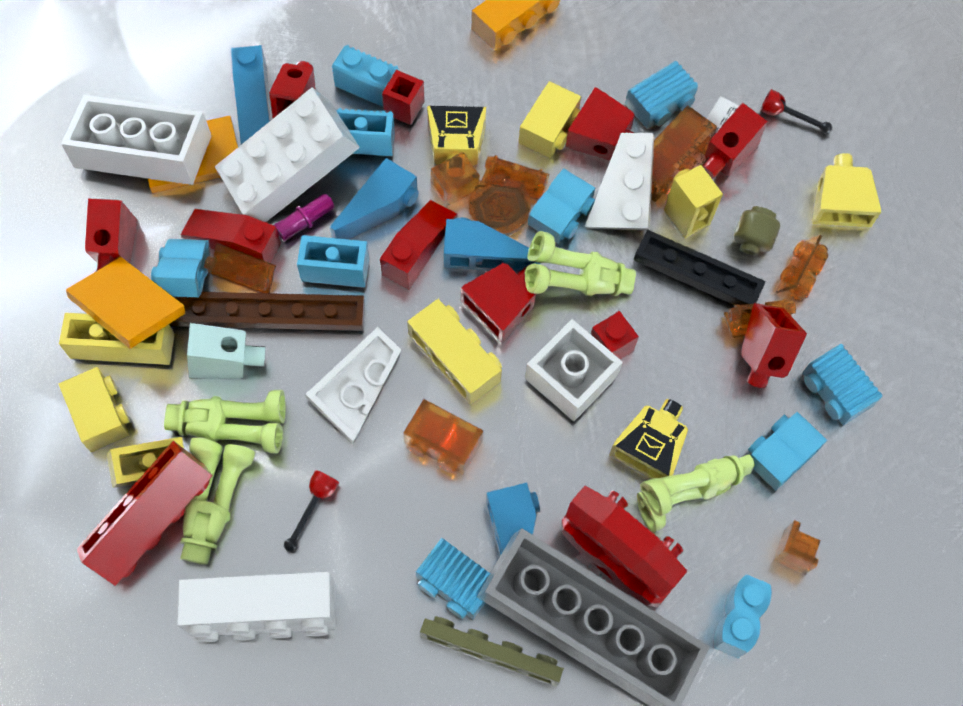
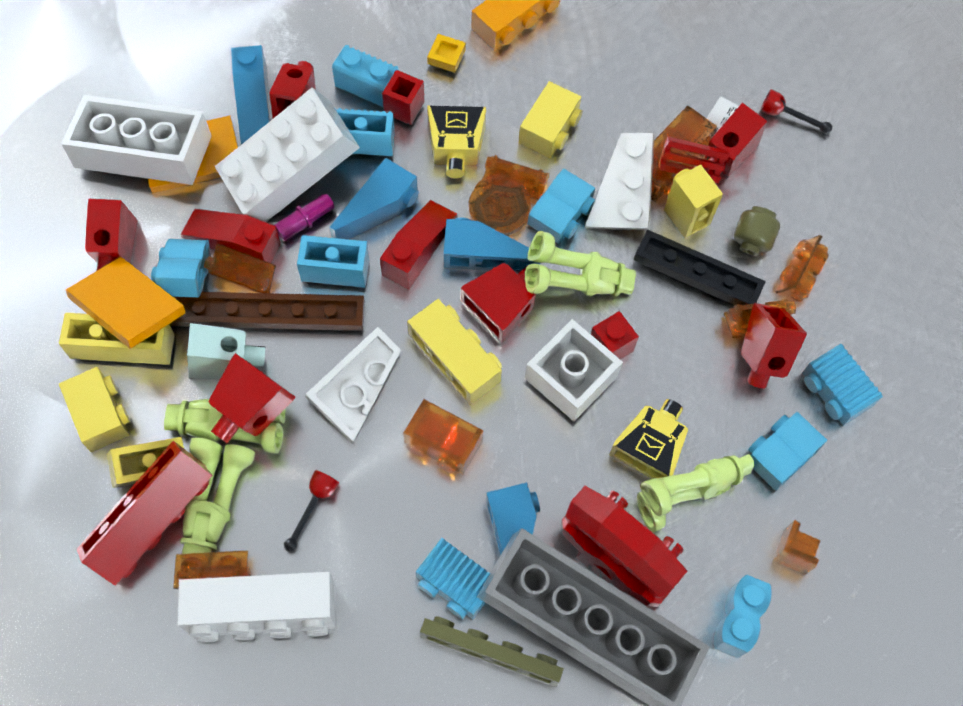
(211, 565): none -> clear orange hinge
(246, 399): none -> red torso
(446, 53): none -> yellow plate
(454, 179): clear orange panel -> none
(599, 125): red torso -> none
(661, 95): medium azure brick -> none
(672, 167): none -> red tile
(846, 195): light yellow torso -> none

